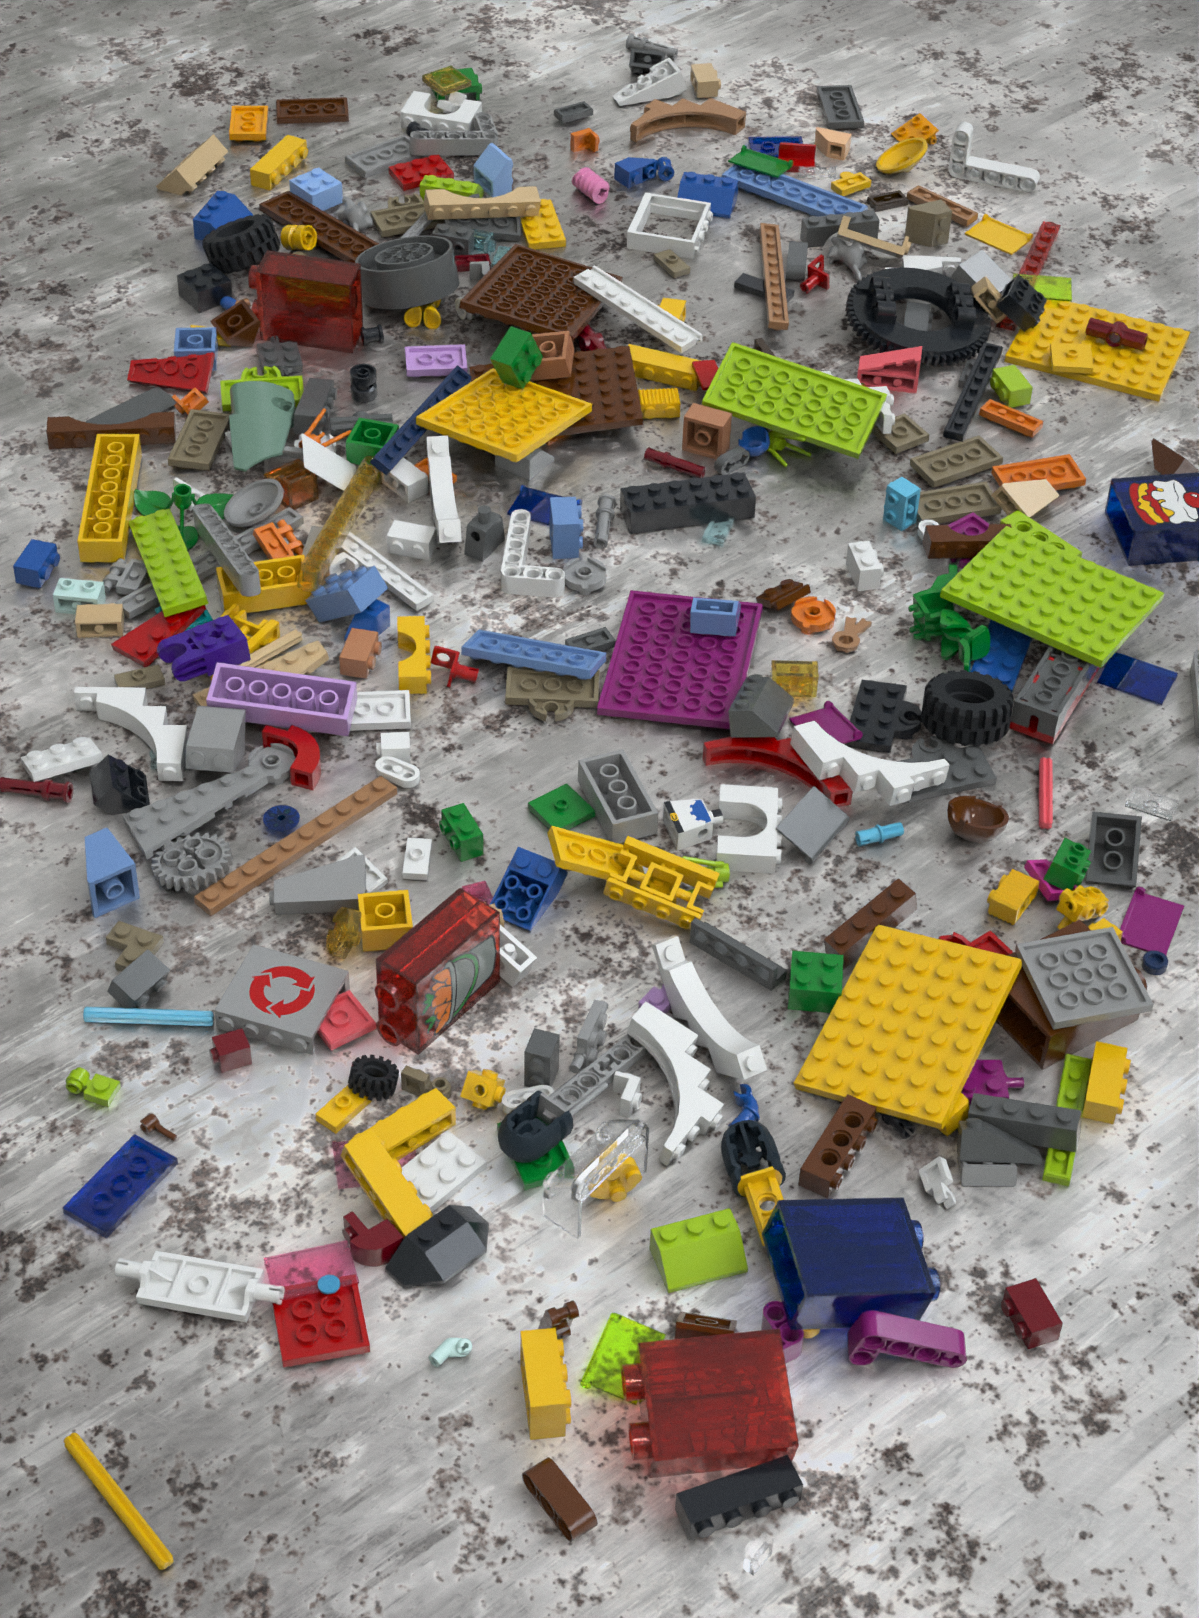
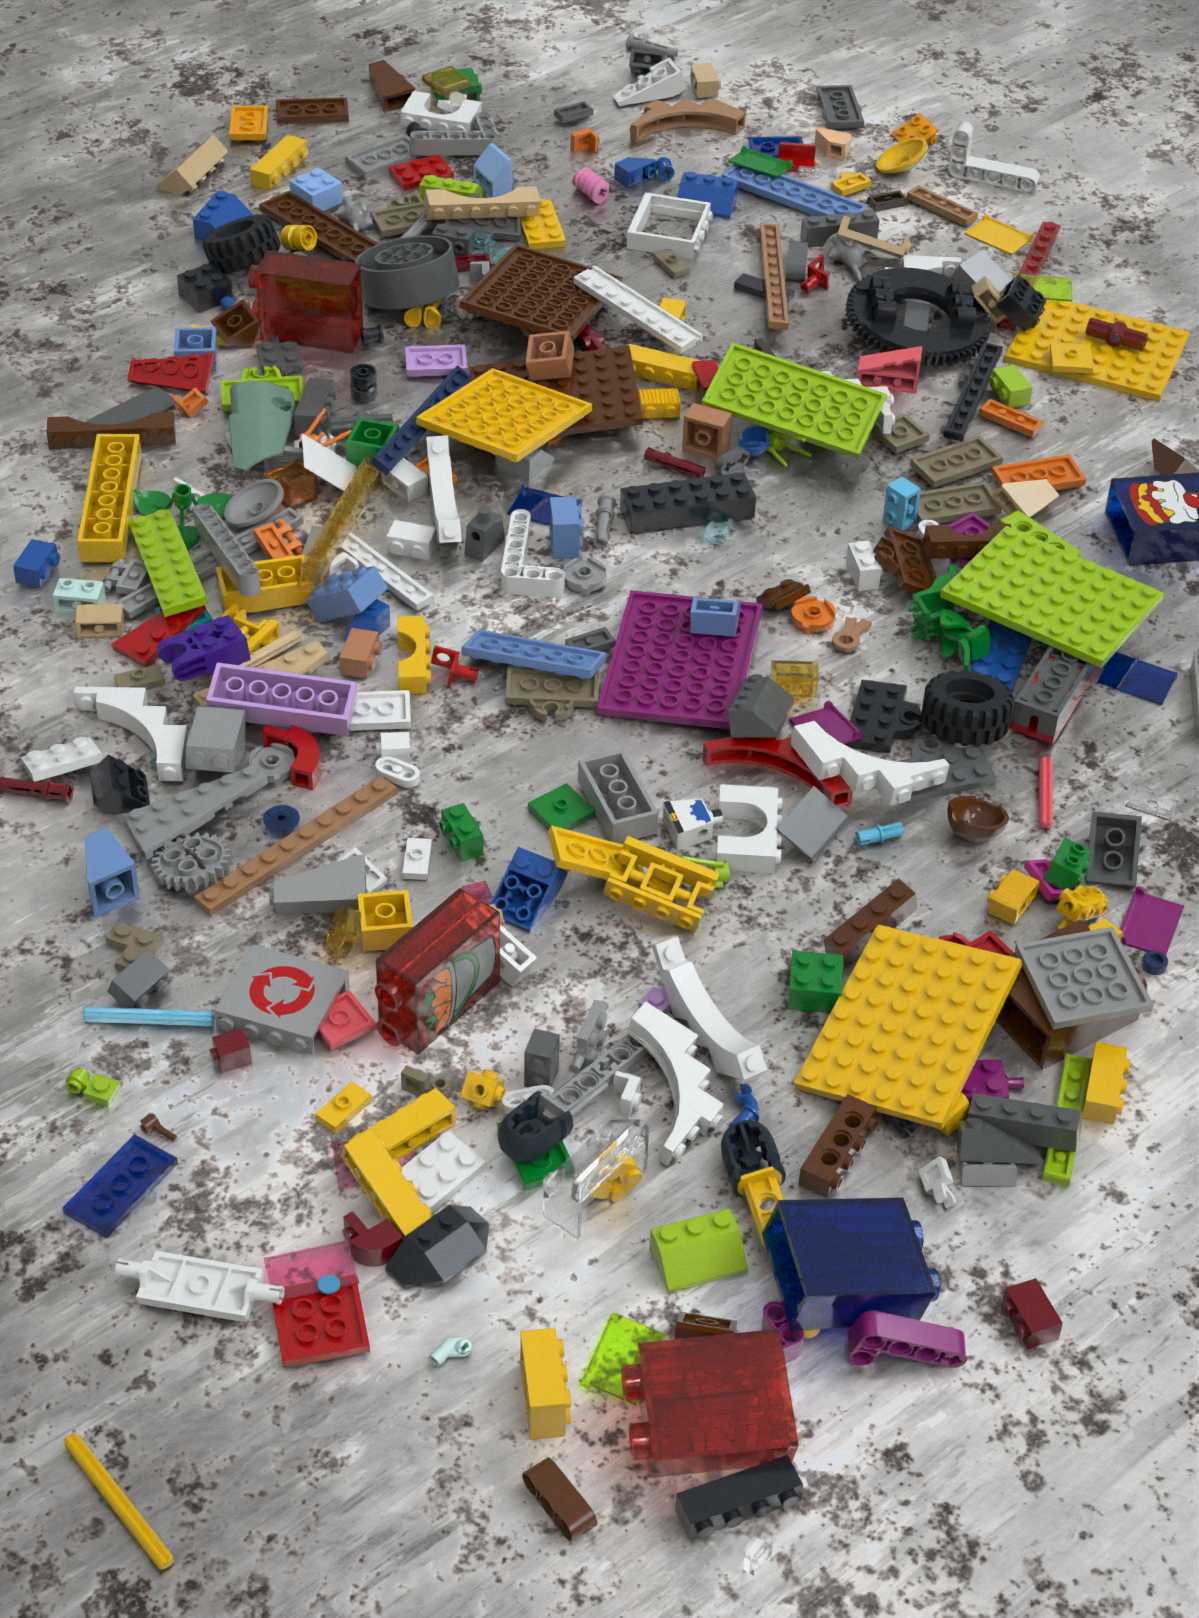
(199, 440): dark tan plate -> none
(373, 1077): black tyre -> none
(389, 86): none -> reddish brown slope
(516, 357): green brick -> none
(560, 1318): reddish brown plate -> none
(736, 954): dark grey fence -> none
(905, 557): none -> reddish brown plate
(928, 223): dark tan slope -> none

